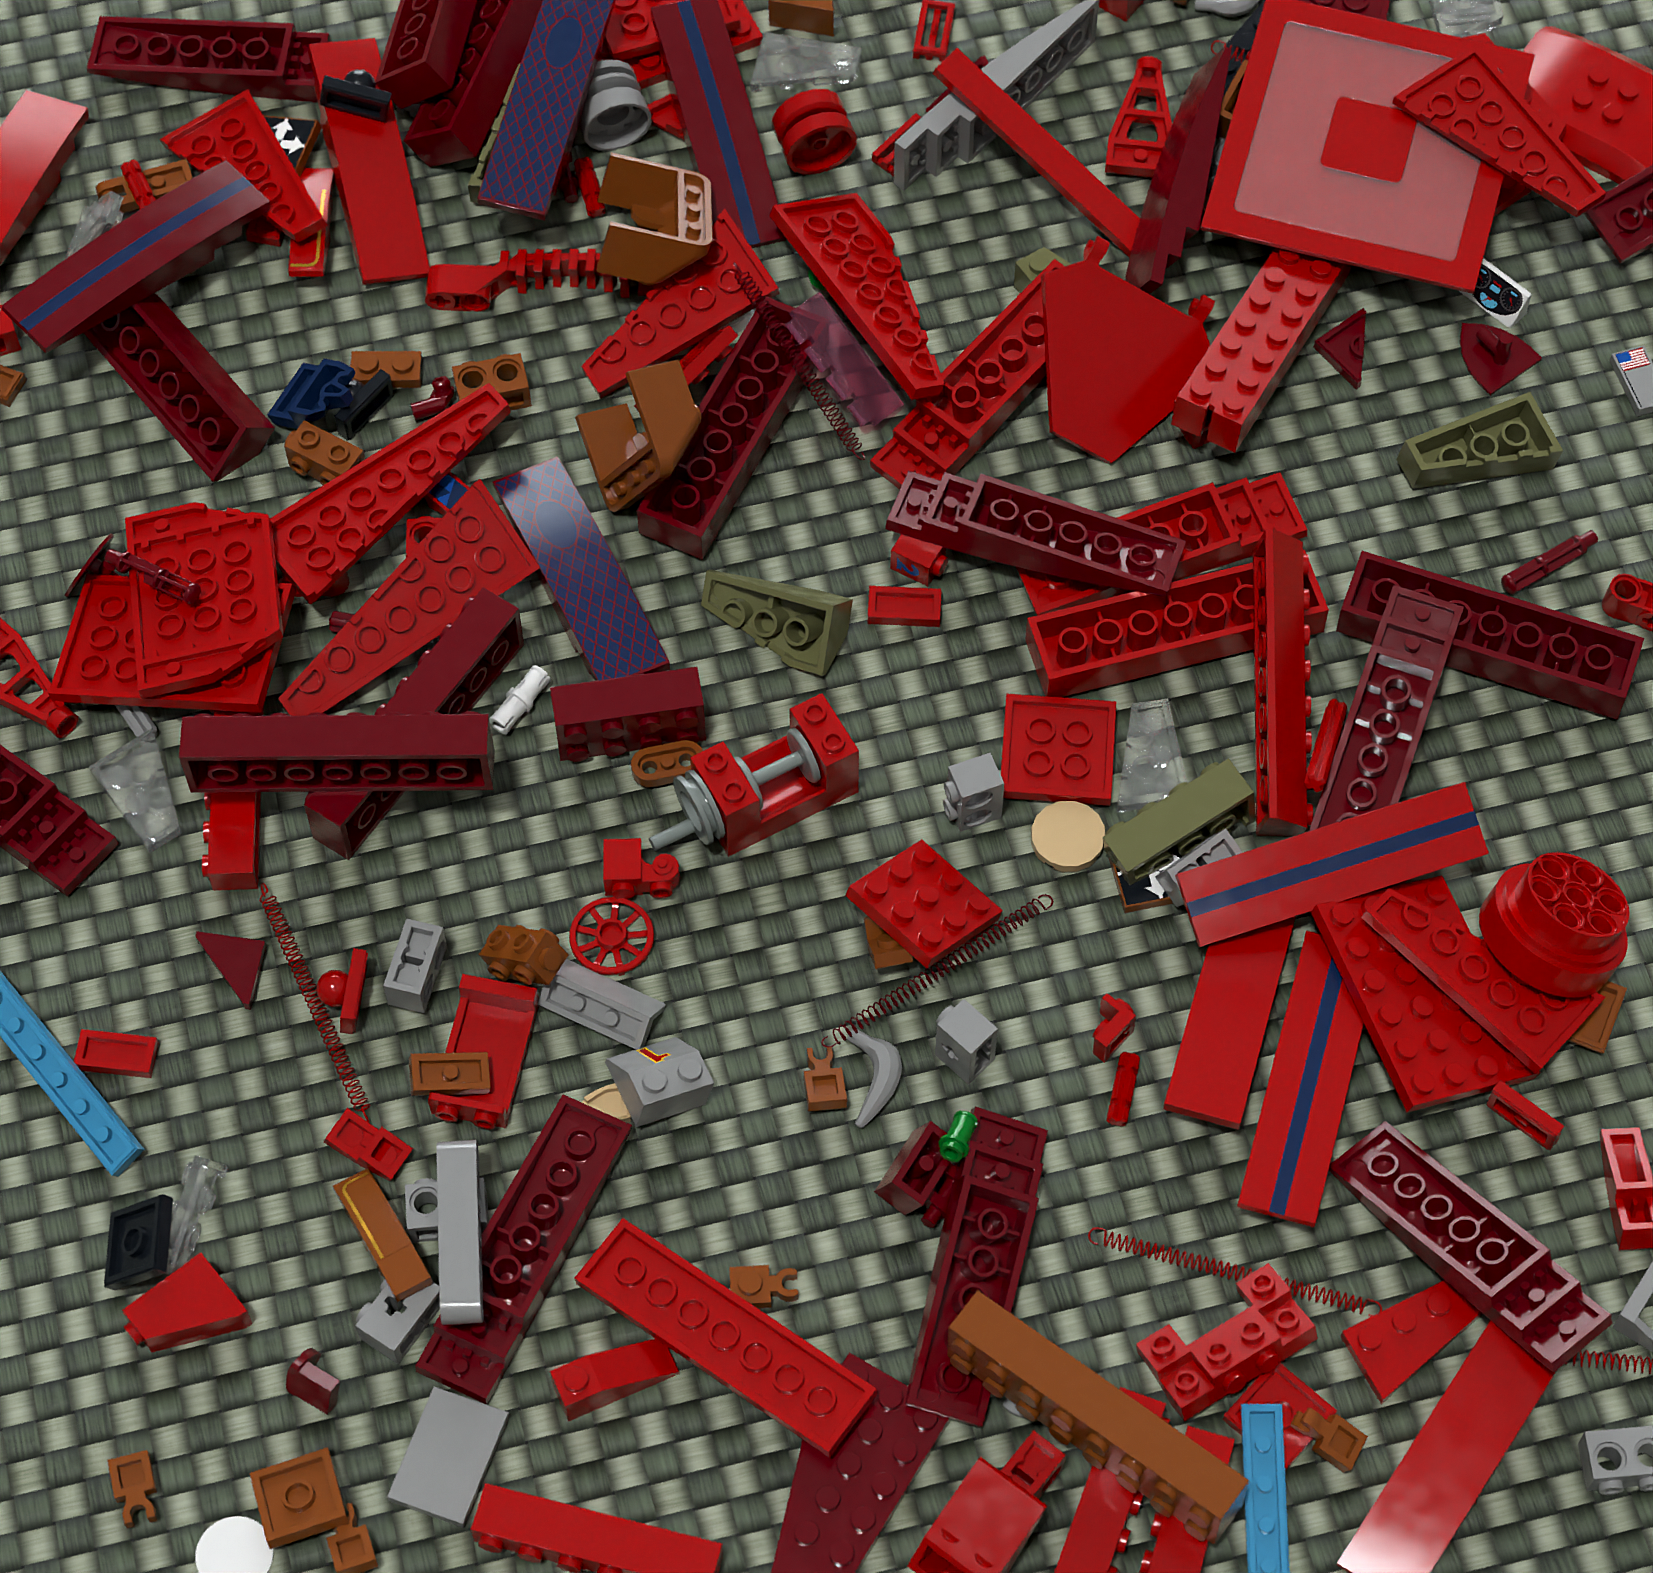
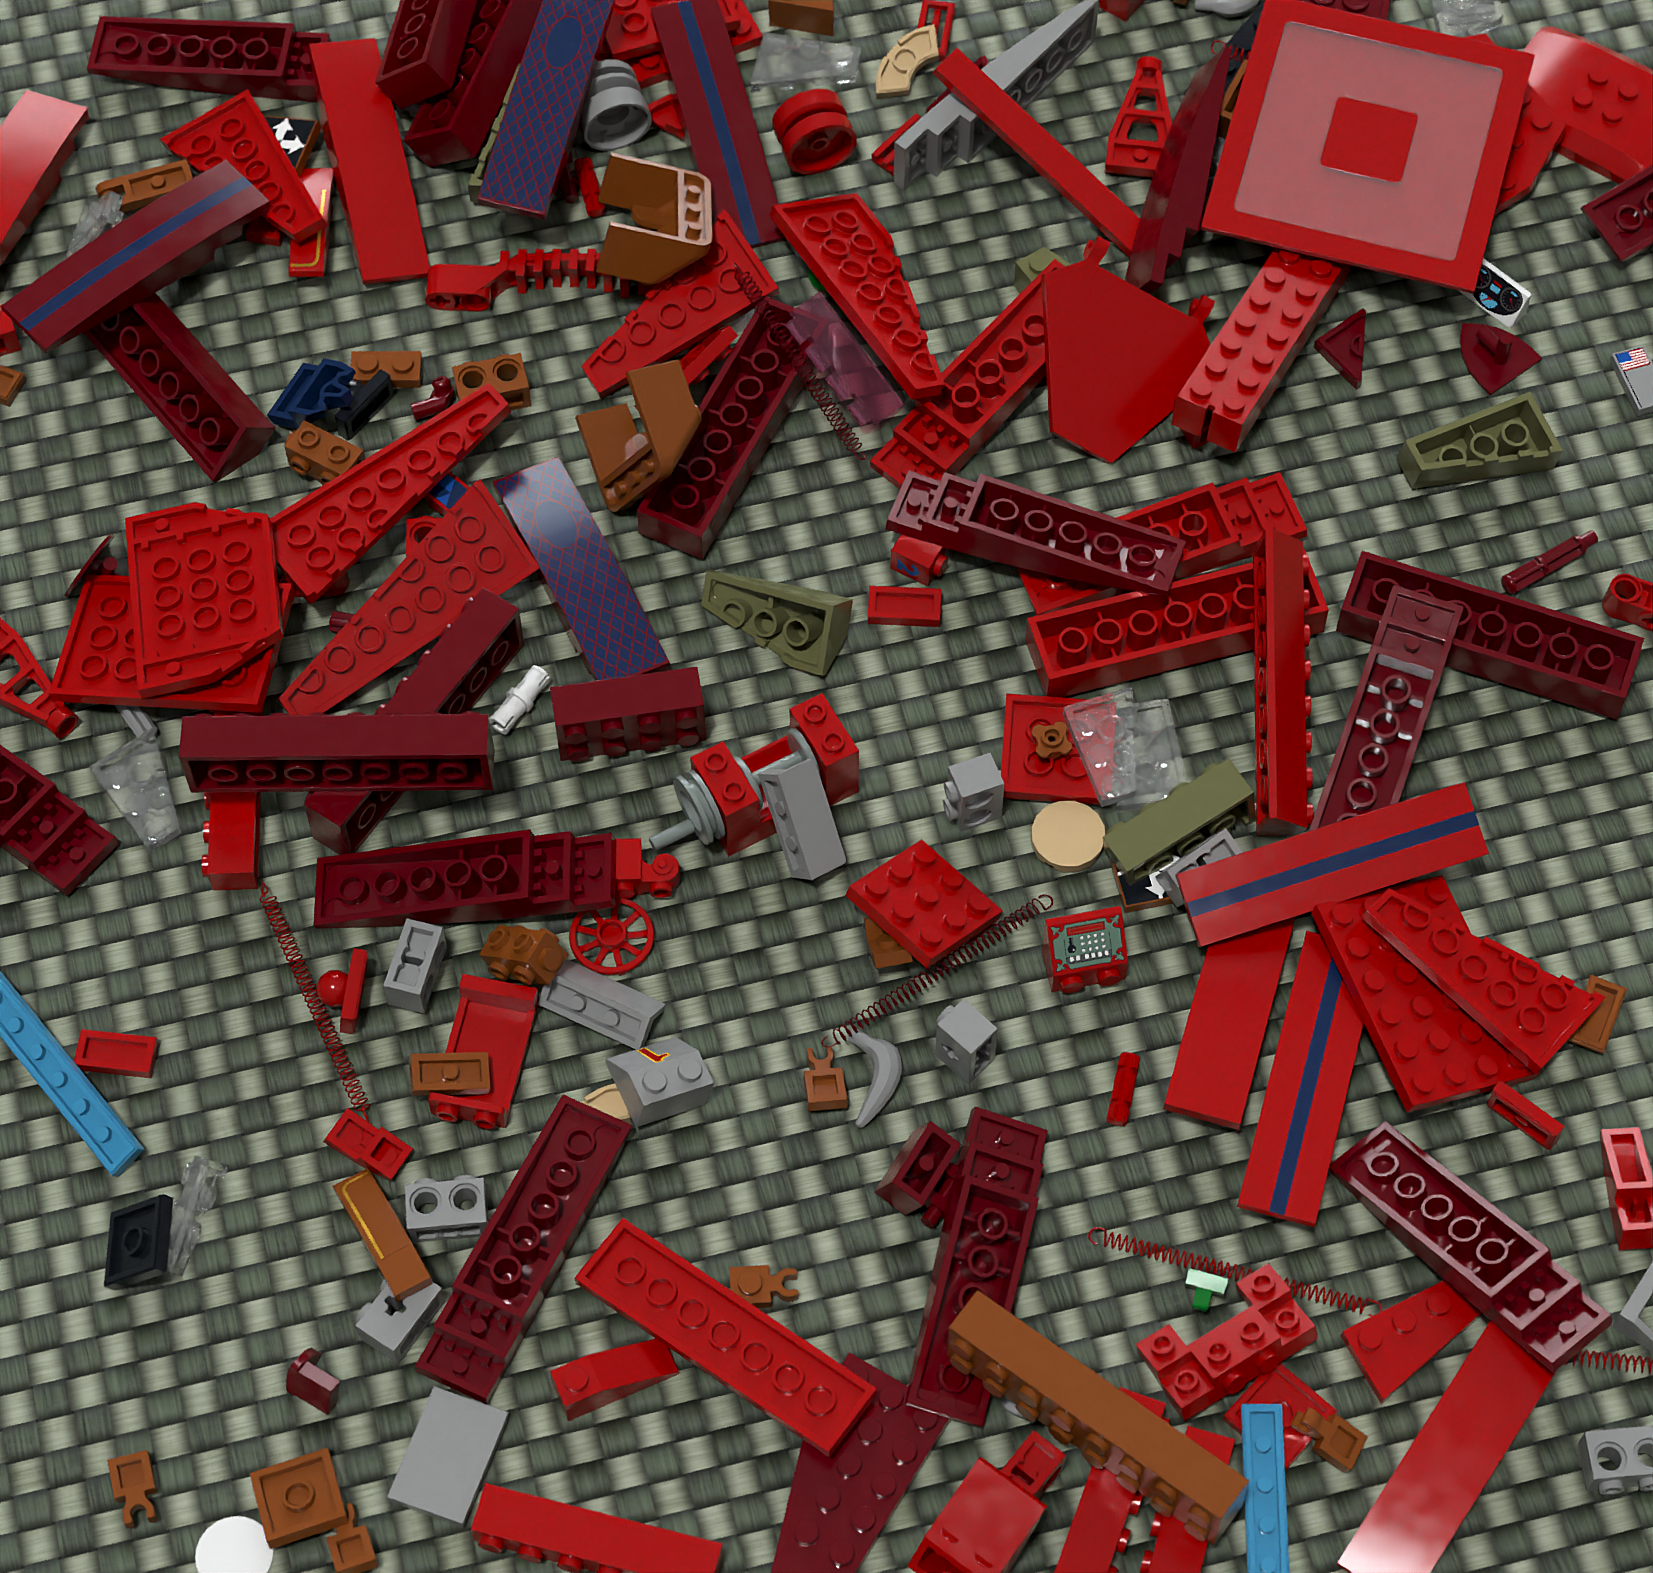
(137, 183): red axle -> none
(153, 575): dark red piece -> none
(185, 1308): red slope -> none
(236, 960): dark red tile -> none
(356, 95): black tile -> none
(459, 1232): light grey beam -> none
(467, 880): none -> dark red slope
(665, 760): dark orange plate -> none
(803, 819): none -> light grey panel
(905, 60): none -> tan tile
(955, 1143): green pin -> none
(1049, 749): none -> dark orange plate
(1085, 949): none -> slope
(1105, 743): none -> clear wing
(1114, 1029): red bracket -> none
(1205, 1286): none -> tile
(1325, 745): red axle -> none
(1492, 120): red wing -> none
(1557, 924): red wheel -> none

